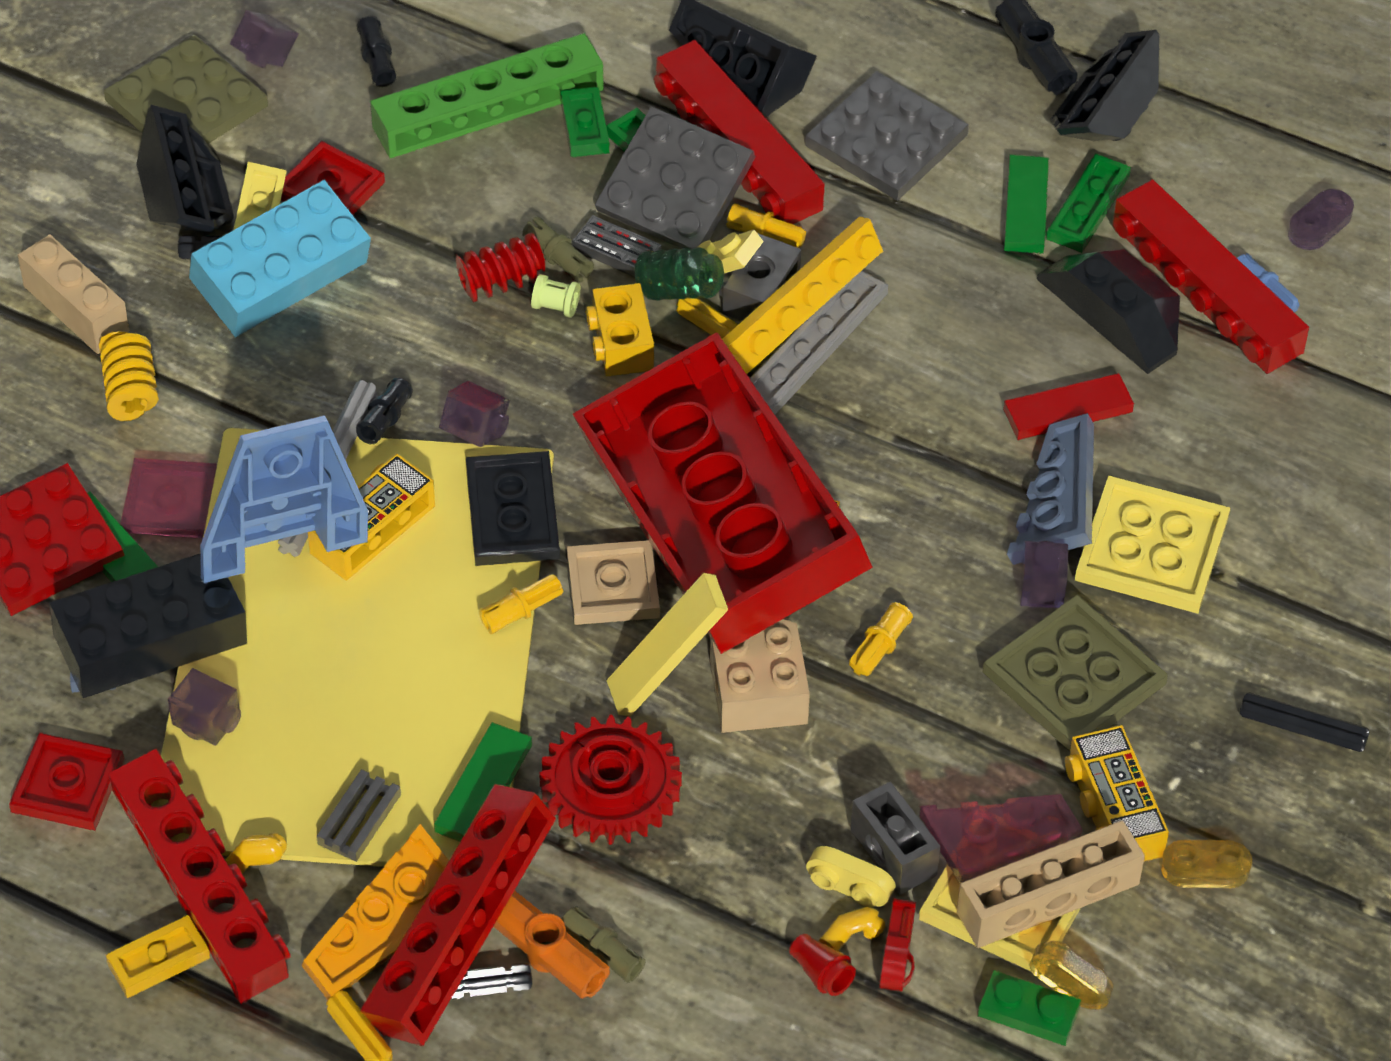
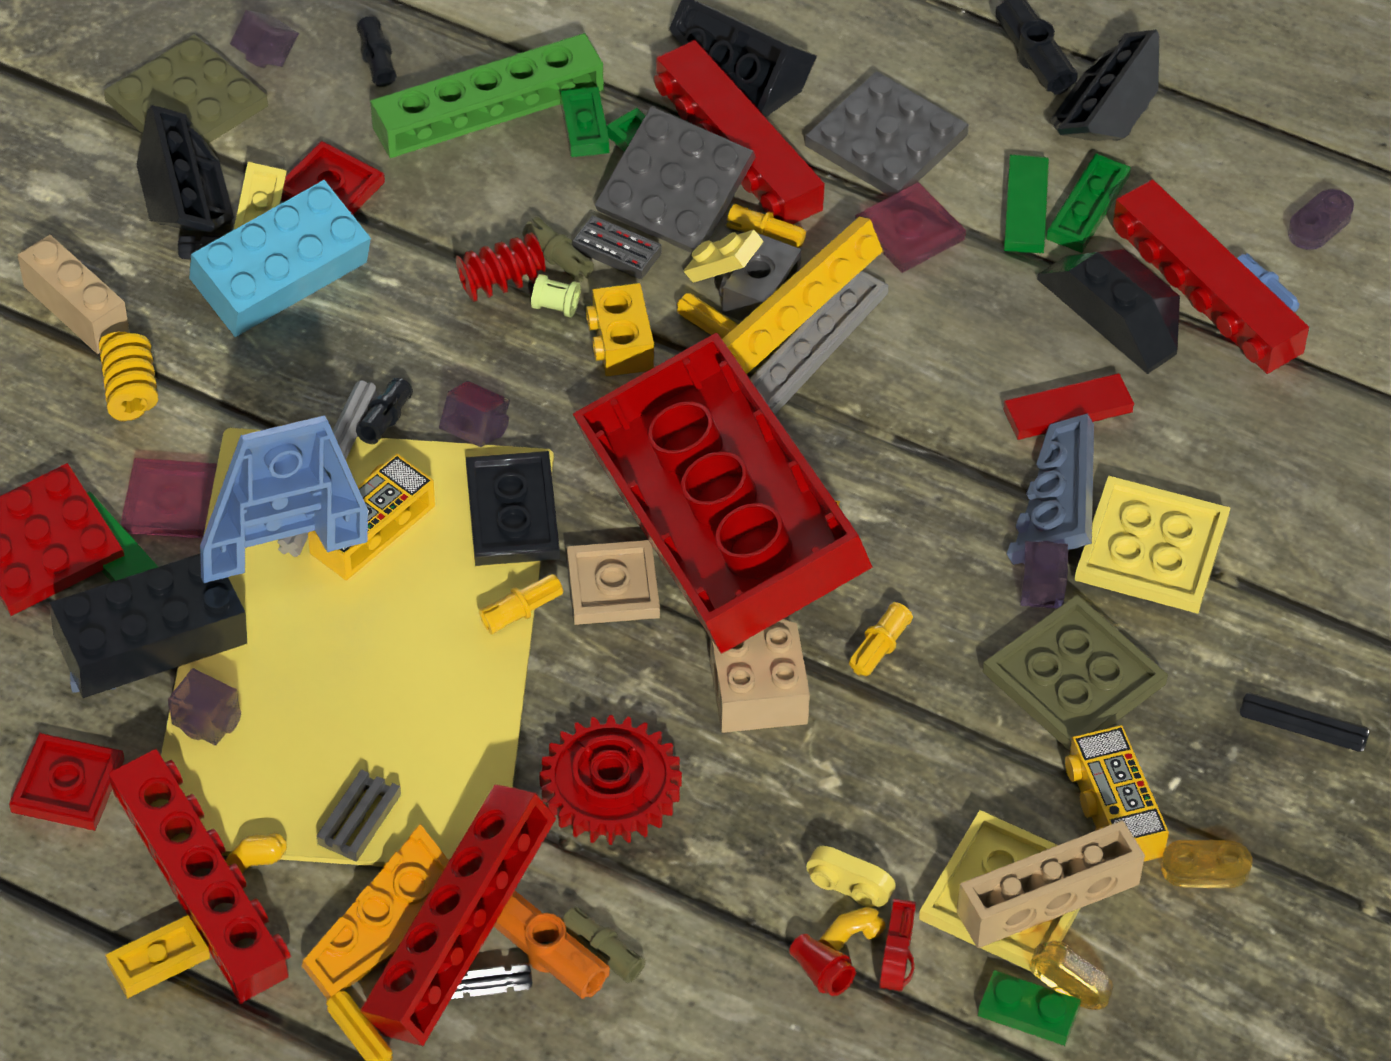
(493, 763): green tile -> none
(667, 644): light yellow tile -> none
(679, 274): clear green piece -> none
(895, 837): flat silver brick -> none
(913, 227): none -> clear pink tile
(993, 836): clear pink wing -> none

